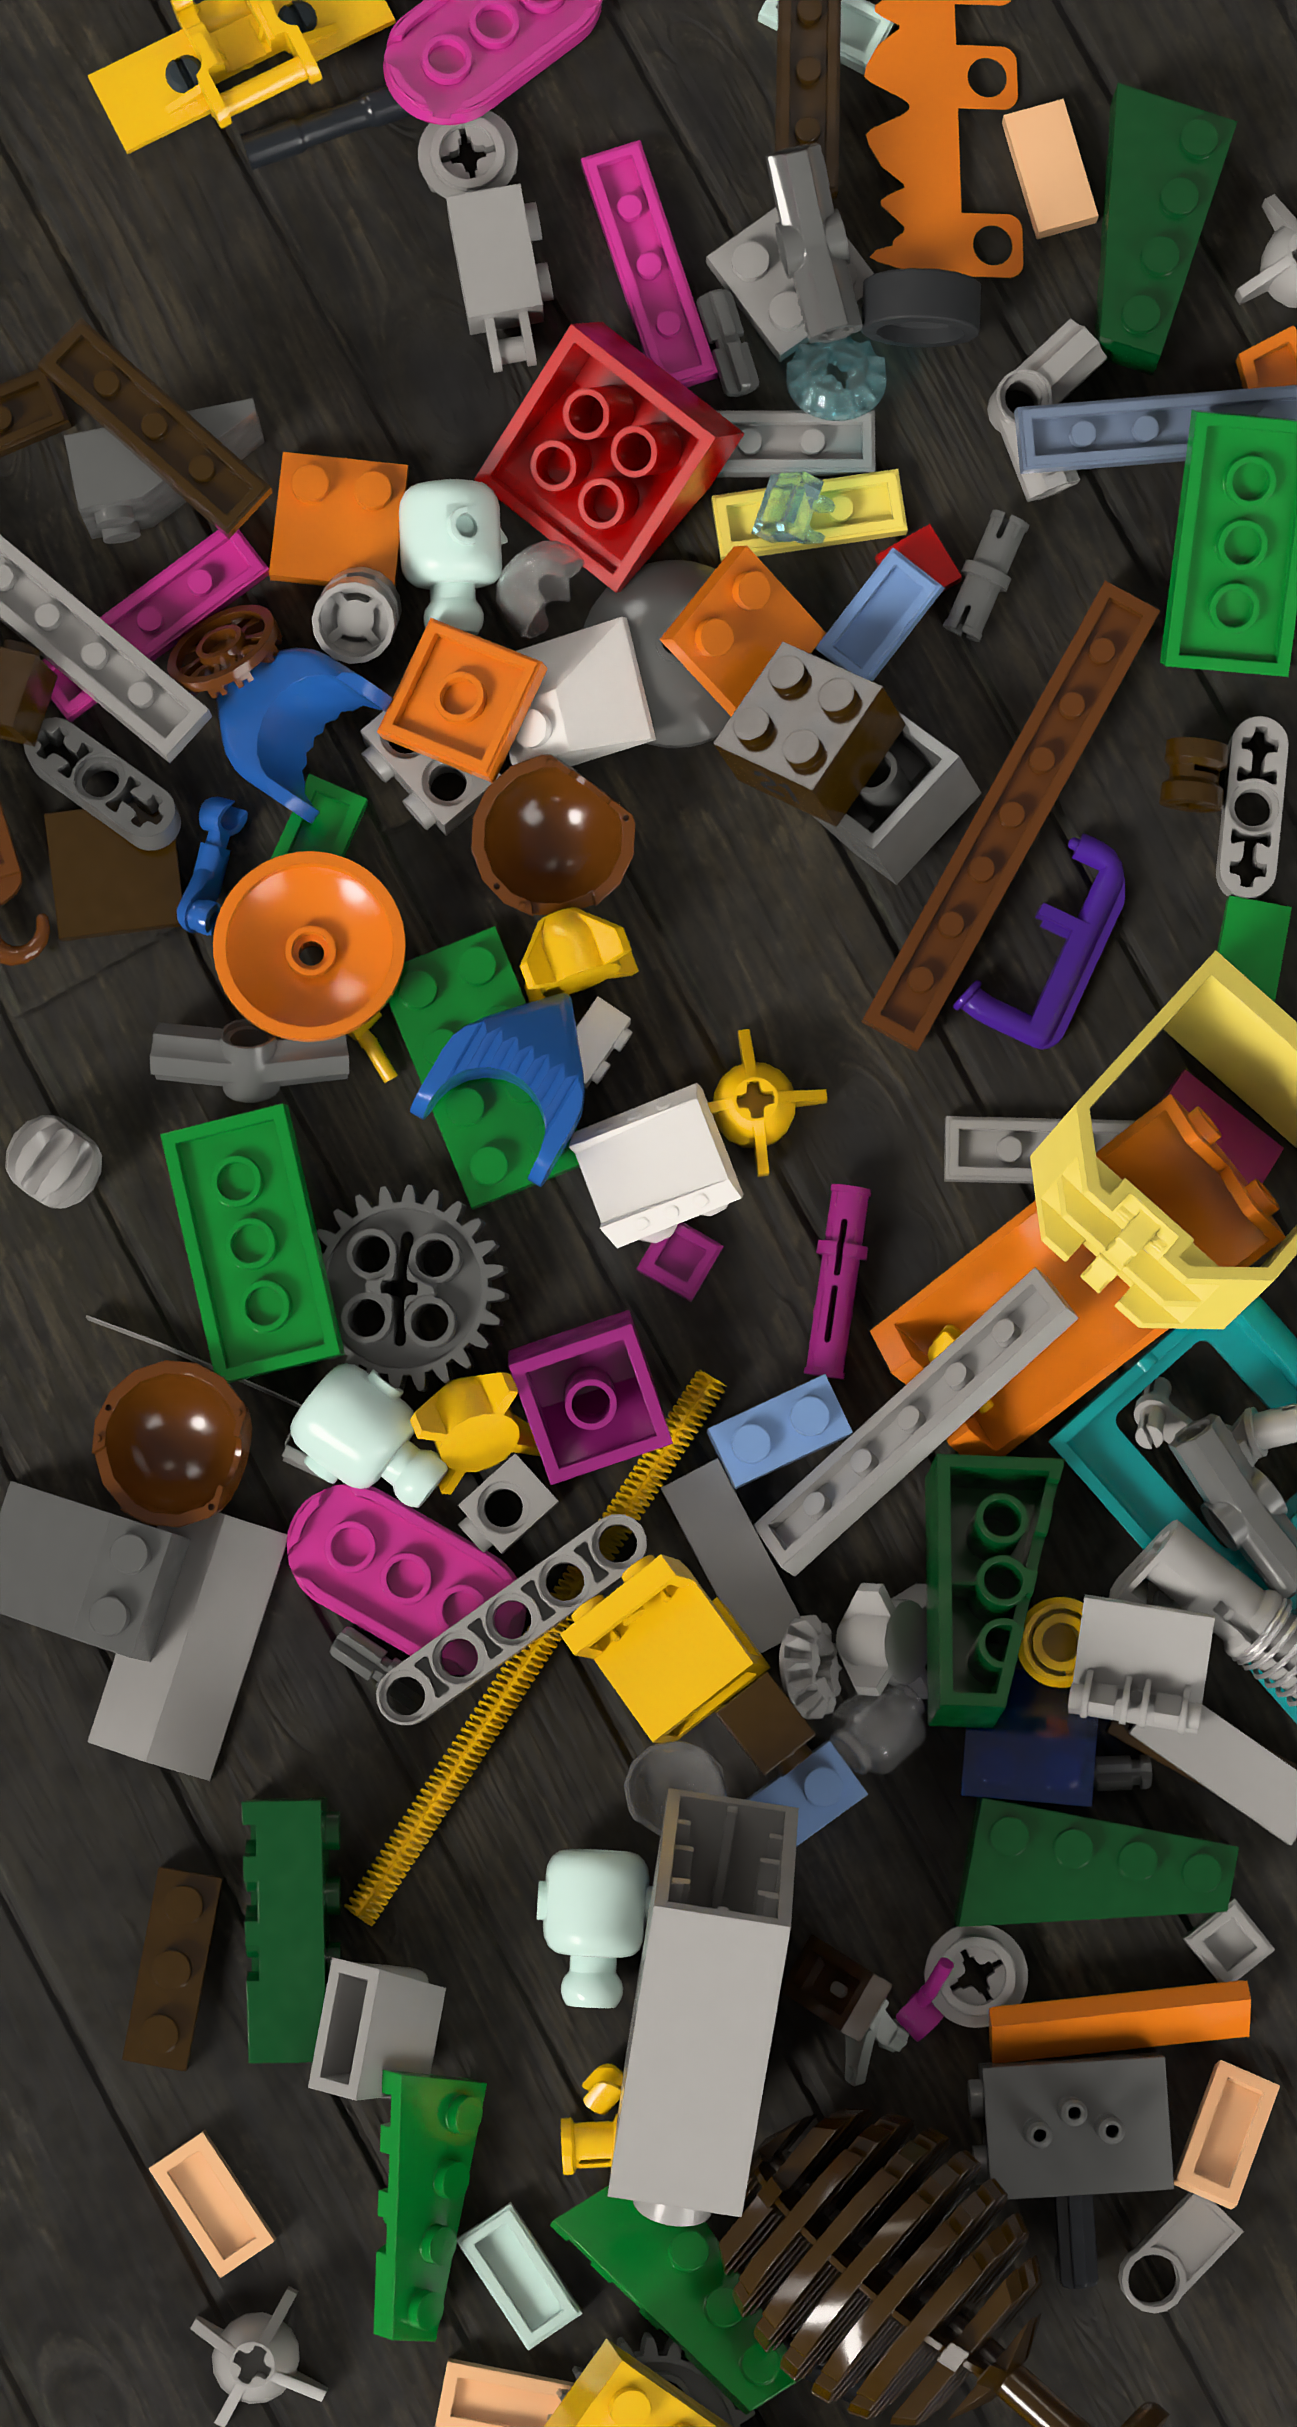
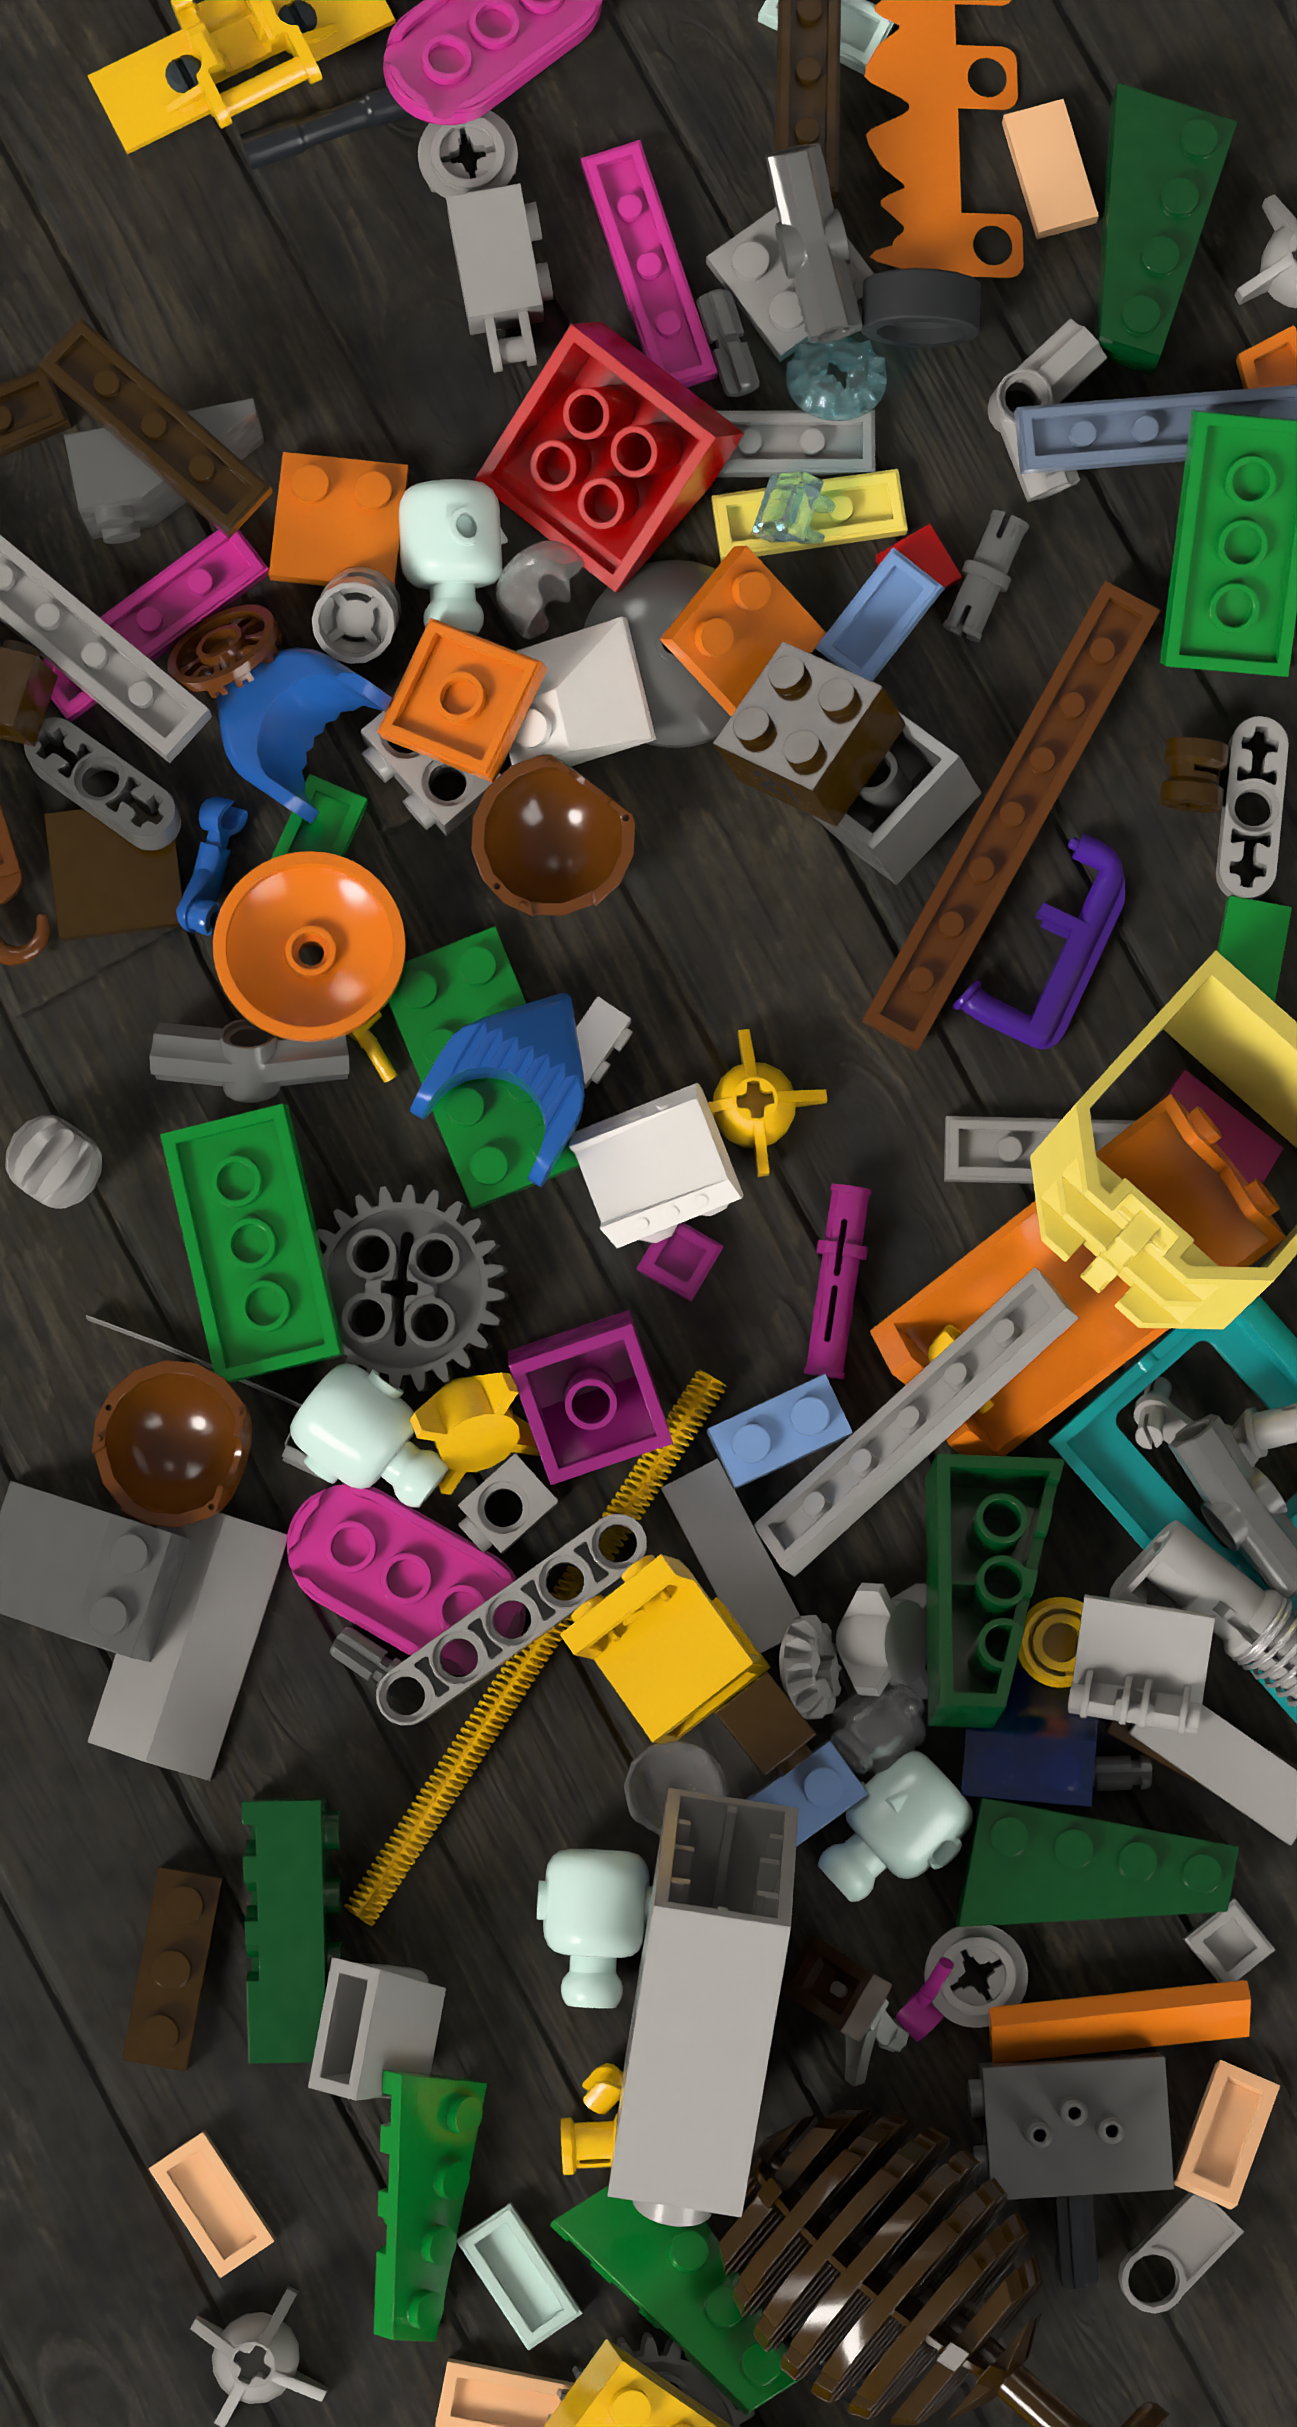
(574, 953): yellow piece -> none
(903, 1825): none -> light aqua piece

